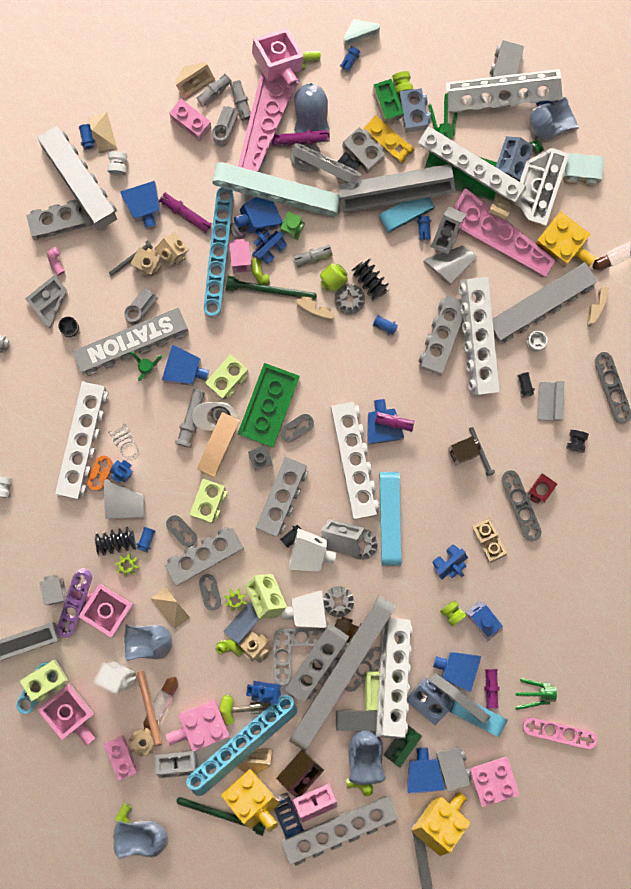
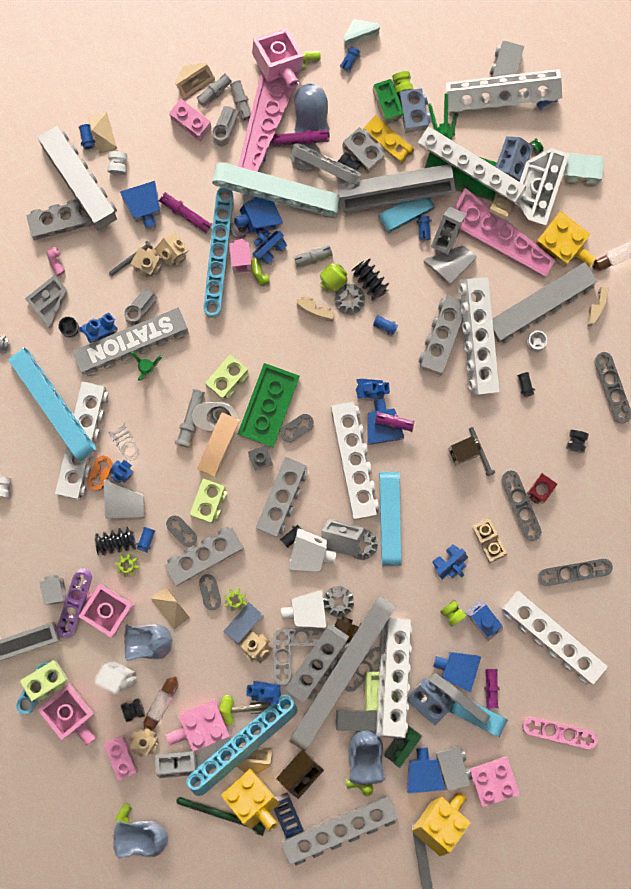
(52, 404): none -> medium azure beam
(99, 328): none -> blue hips
(133, 710): none -> black wheel
(149, 708): nougat bar -> none
(183, 368): blue torso -> none
(228, 646): lime arm -> none
(234, 284): dark green piece -> none
(265, 596): yellowish green brick -> none
(292, 225): bright green brick -> none
(315, 803): bright pink brick -> none
(372, 389): none -> blue hips
(546, 694): green plant -> none
(551, 401): light grey panel -> none
(552, 119): sand blue piece -> none
(575, 574): none -> dark grey beam
(595, 665): none -> white brick

